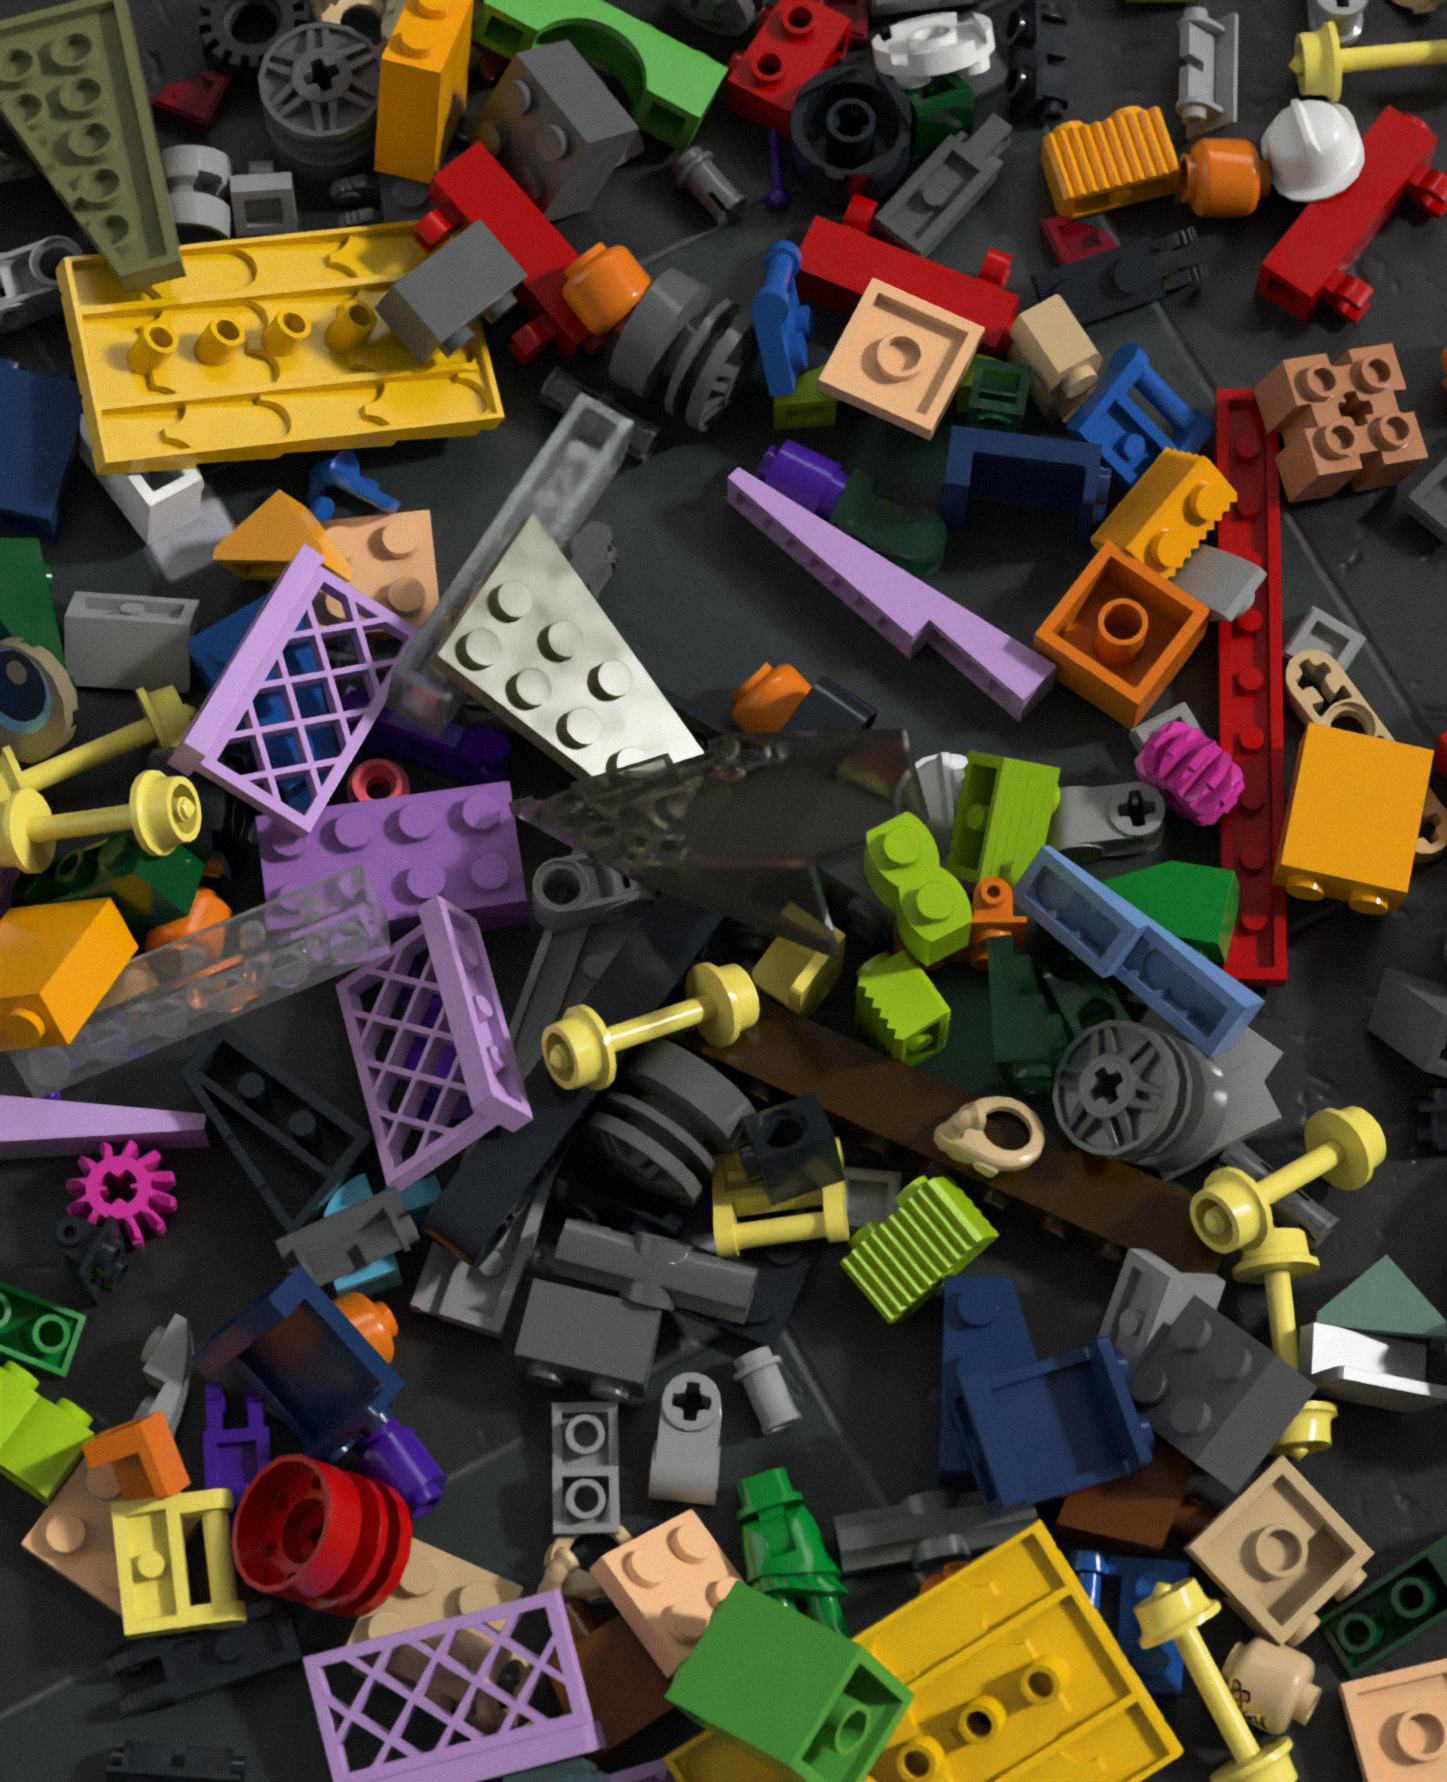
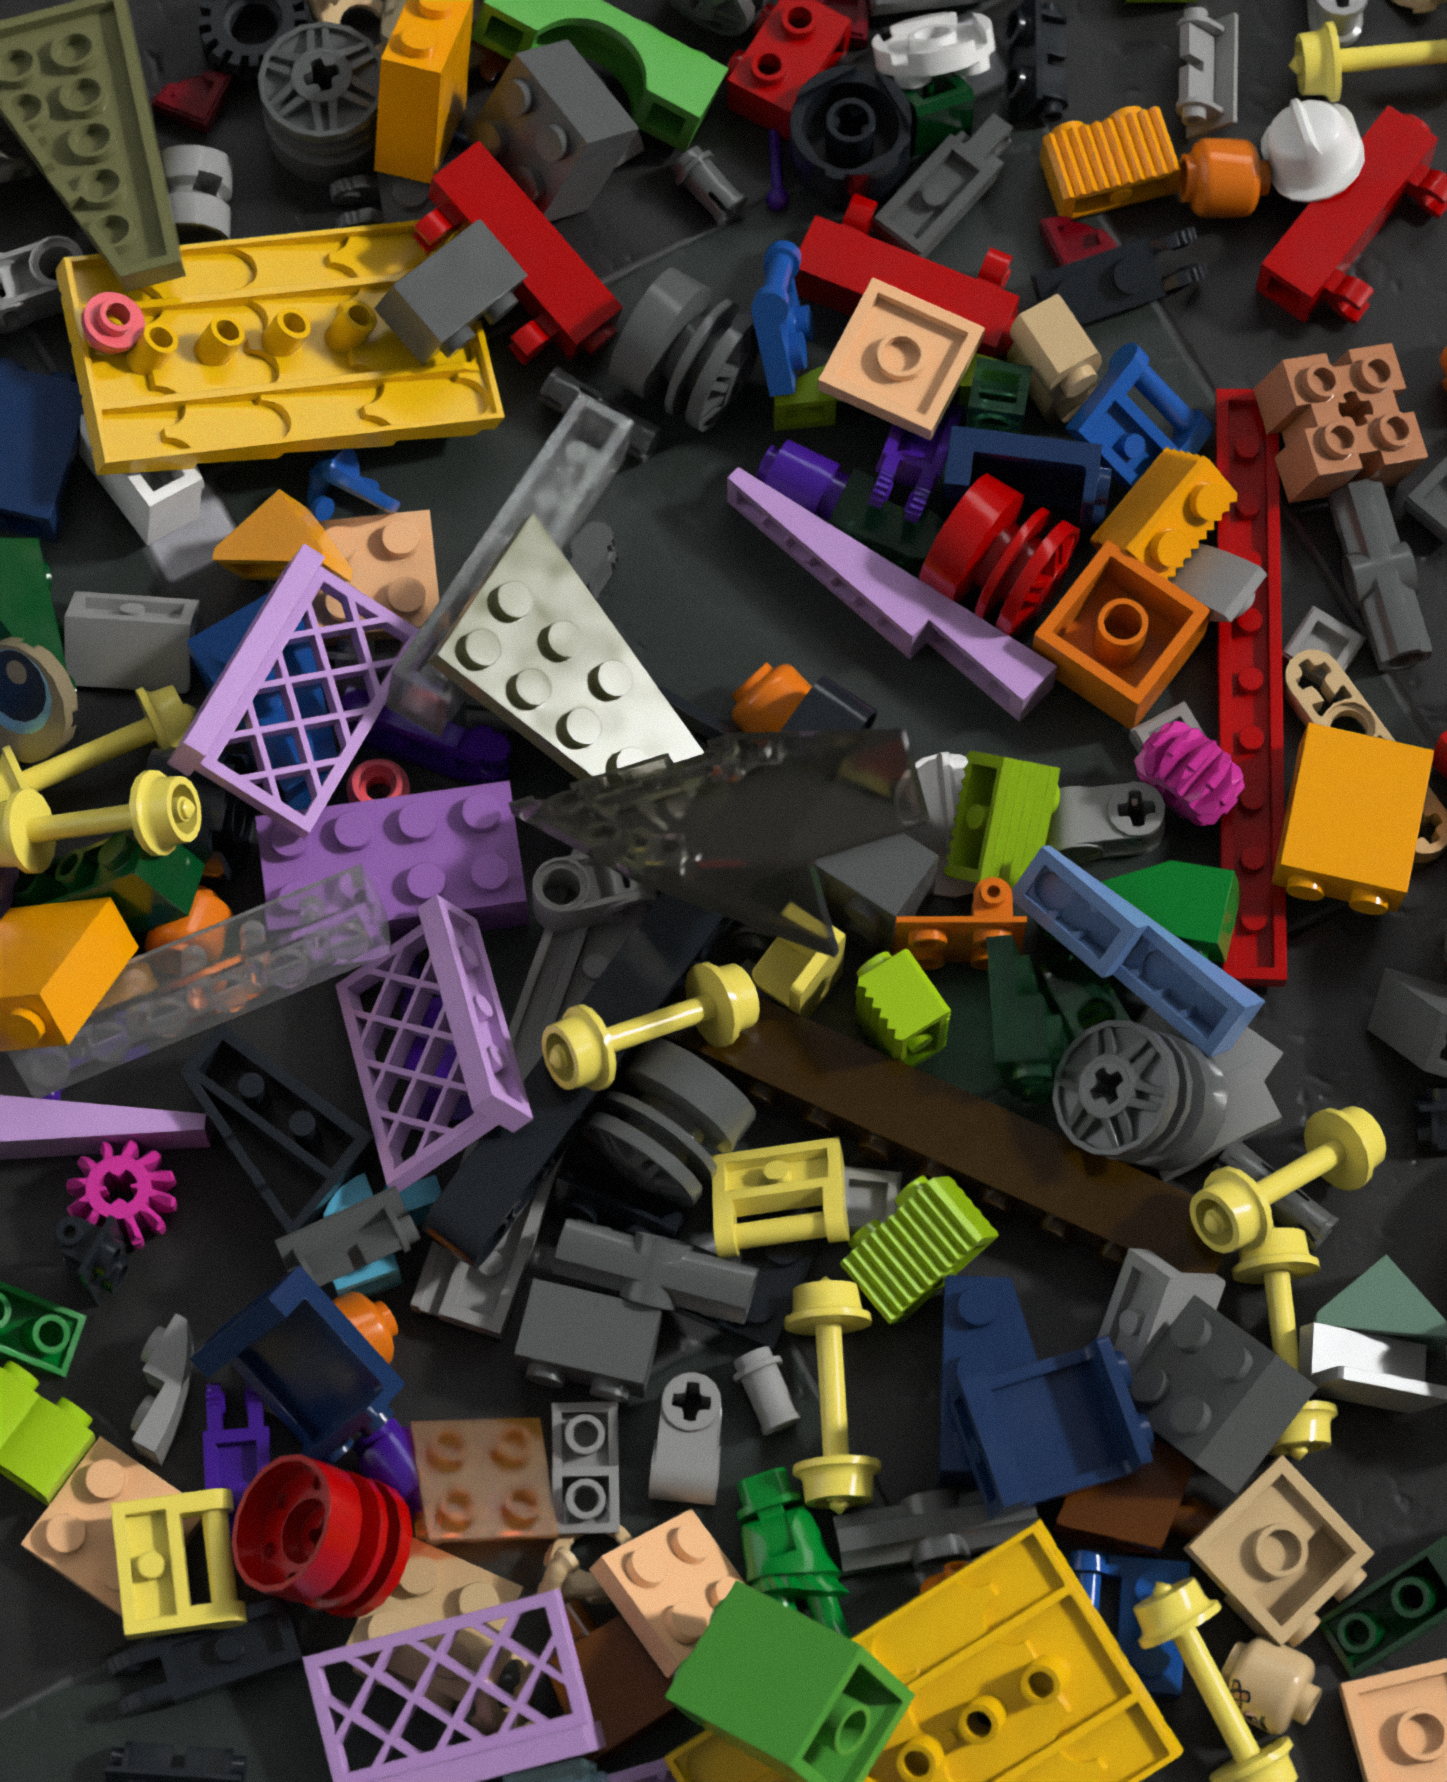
(104, 334): none -> coral plate
(141, 1457): orange panel -> none
(263, 201): light grey tile -> none
(482, 1481): none -> clear orange hinge
(605, 287): orange head -> none
(790, 1149): black brick -> none
(828, 1311): none -> light yellow piece
(906, 877): lime brick -> none
(914, 463): none -> dark purple hinge
(965, 1141): tan piece -> none
(1009, 562): none -> red wheel
(1380, 575): none -> dark grey piece

